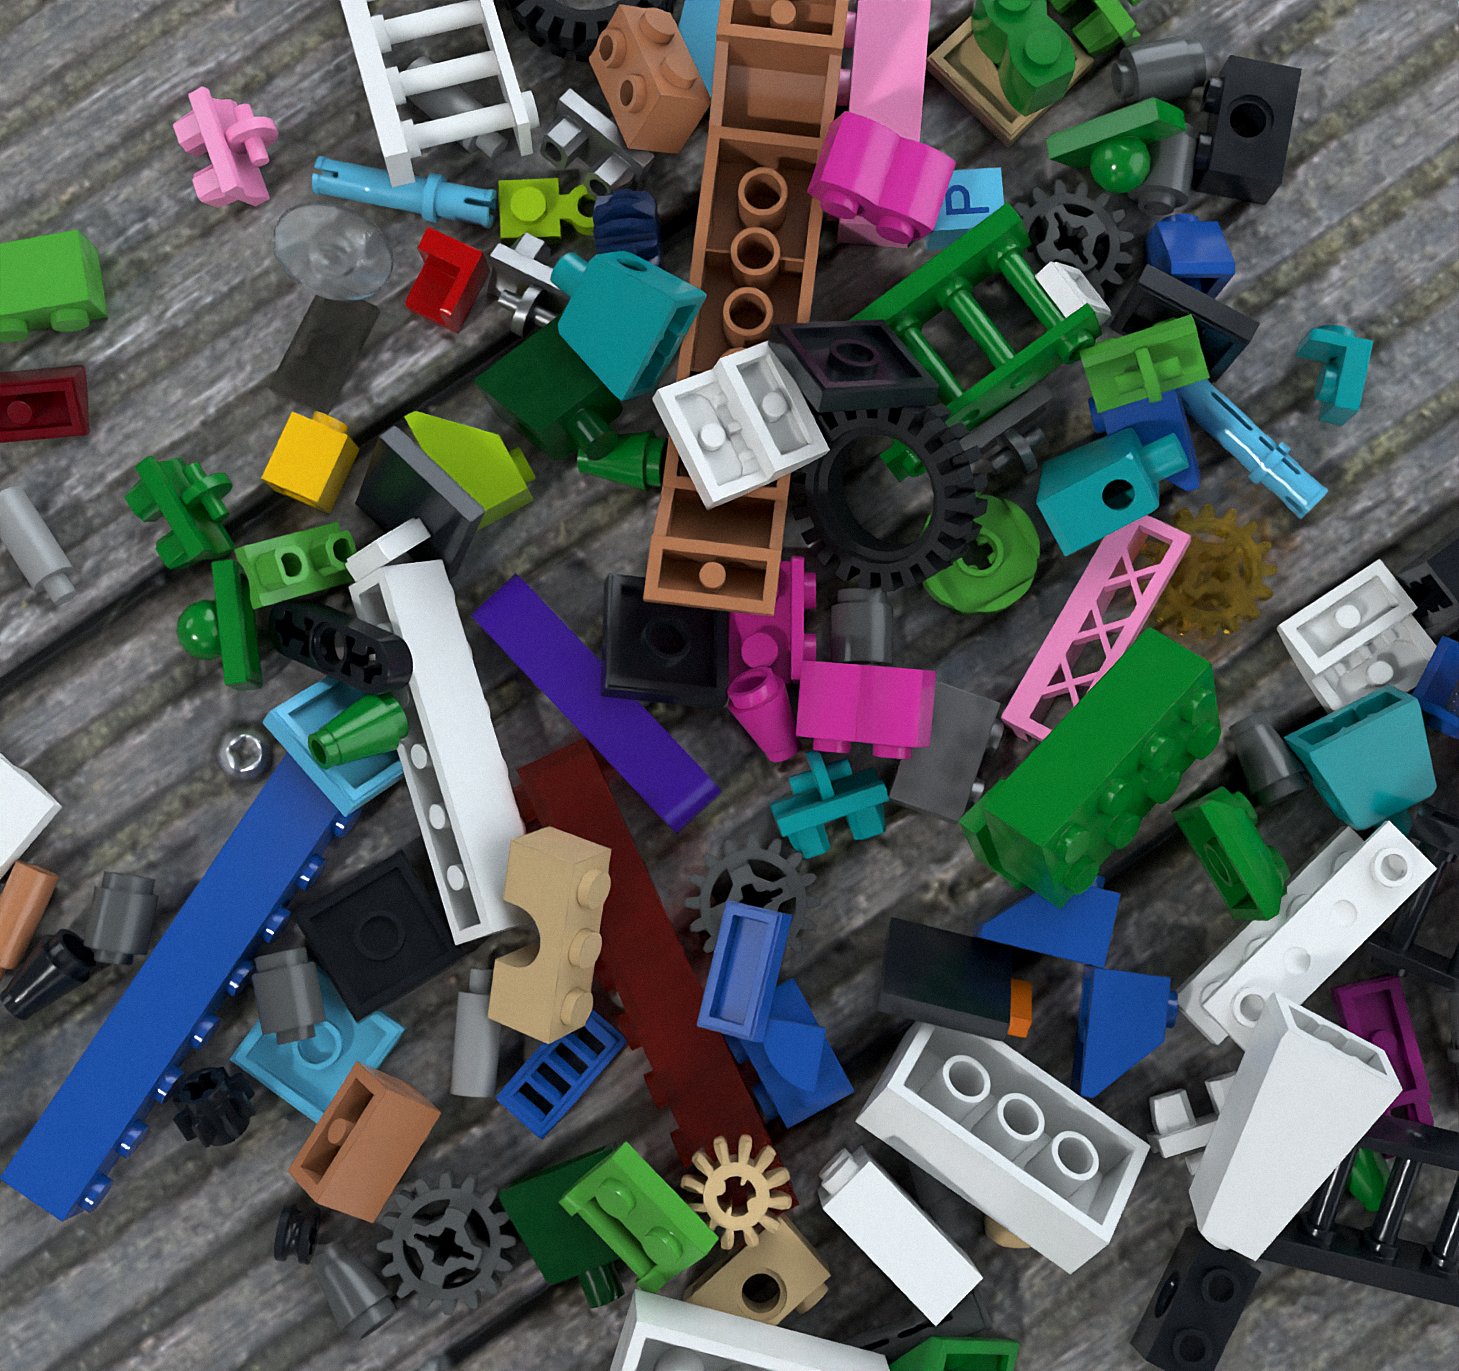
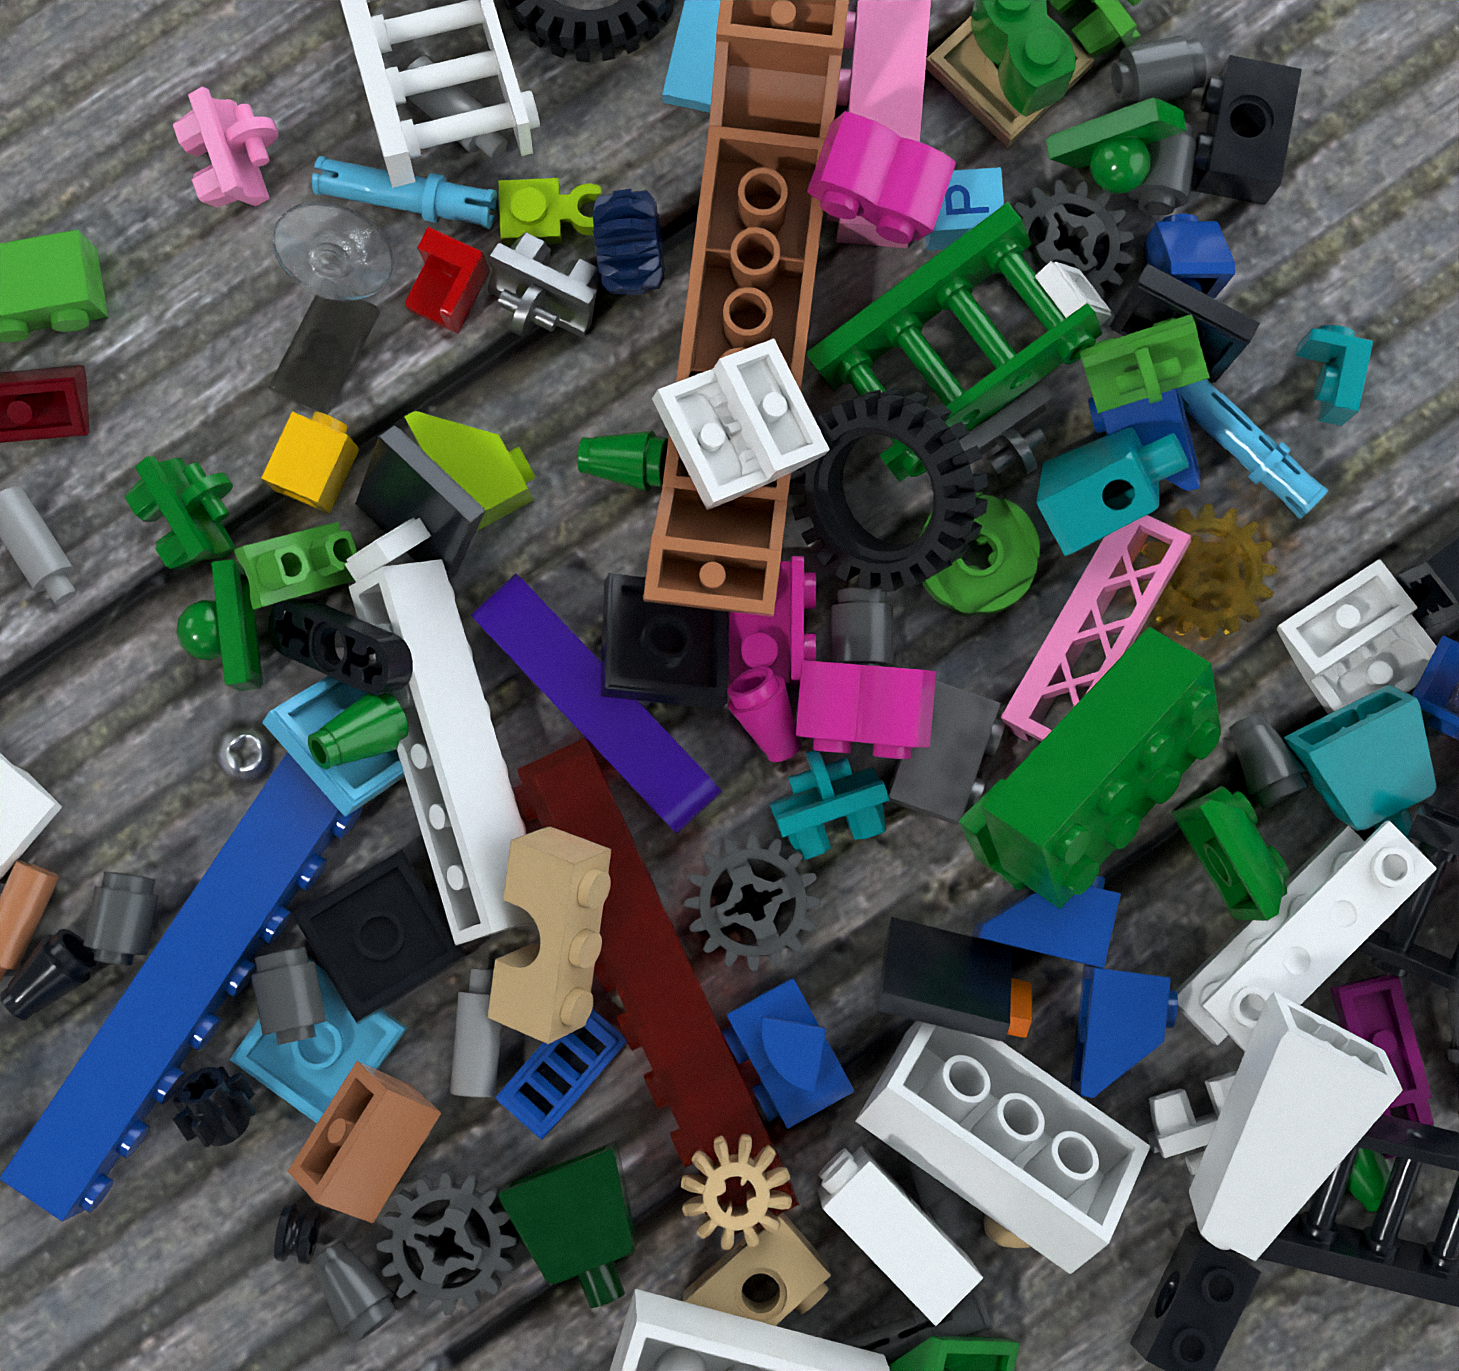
(552, 397): dark green torso -> none
(596, 140): flat silver hips -> none
(624, 318): teal torso -> none
(639, 1217): bright green plate -> none
(649, 79): nougat brick -> none
(744, 971): blue tile -> none
(852, 365): black tile -> none

